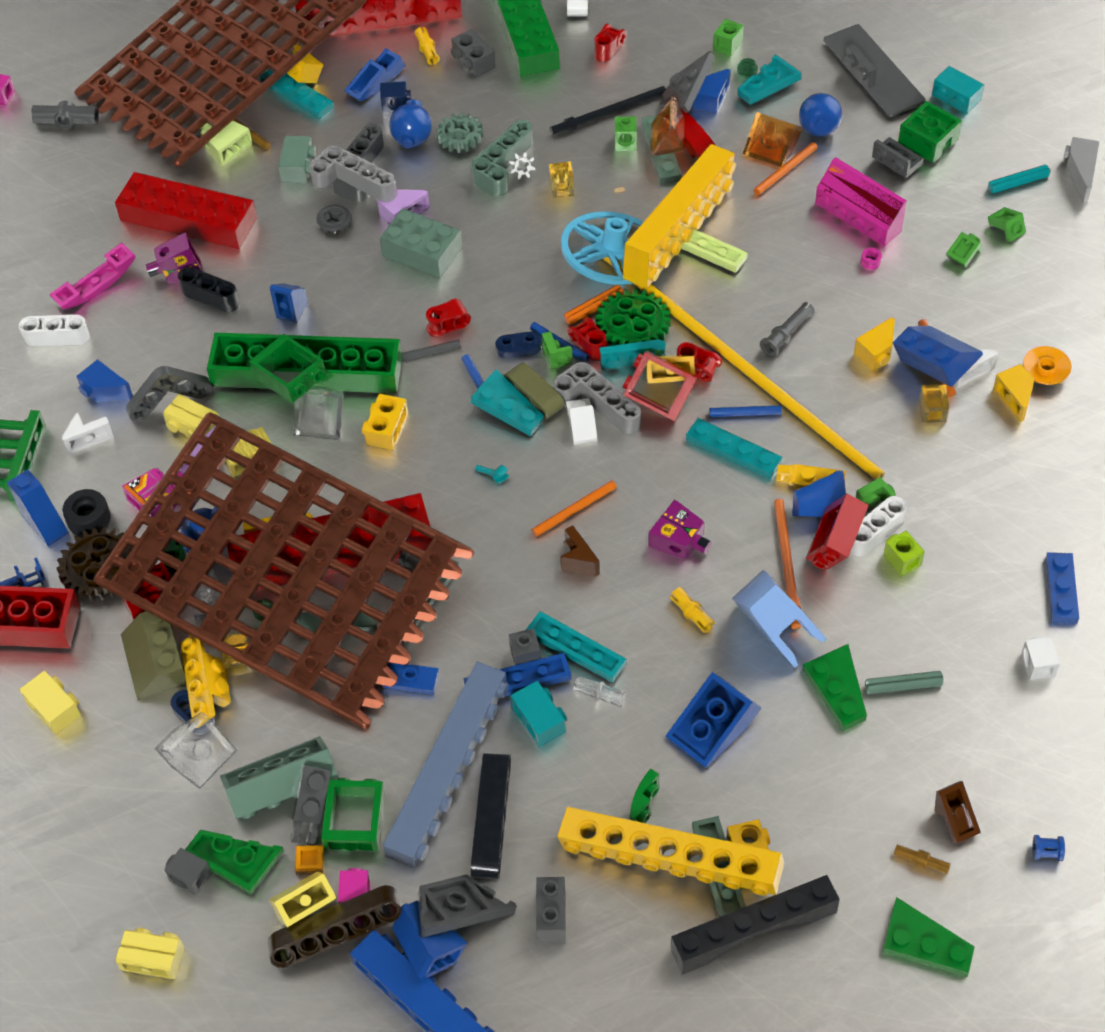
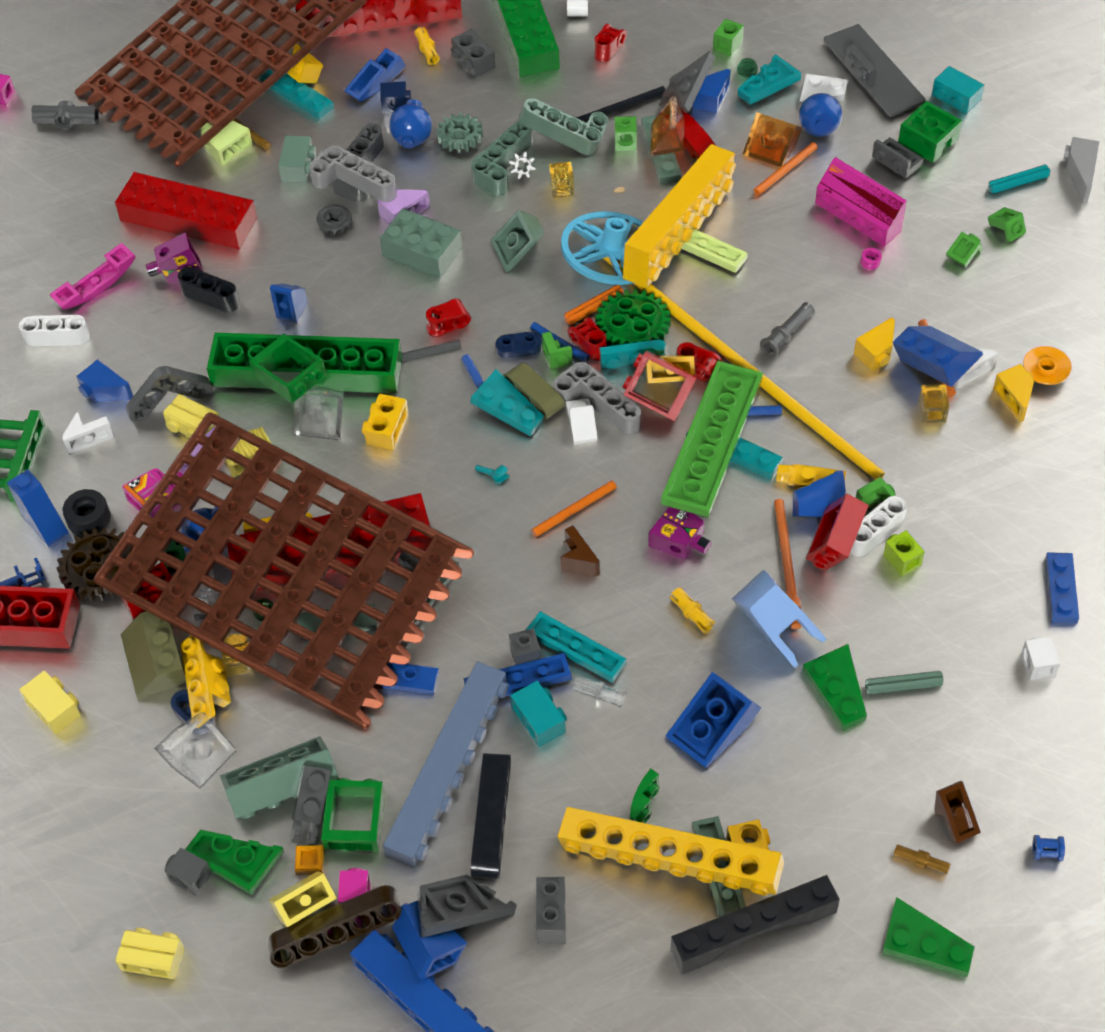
(517, 238): none -> sand green slope
(564, 127): none -> sand green beam
(712, 439): none -> bright green plate
(822, 84): none -> white wing

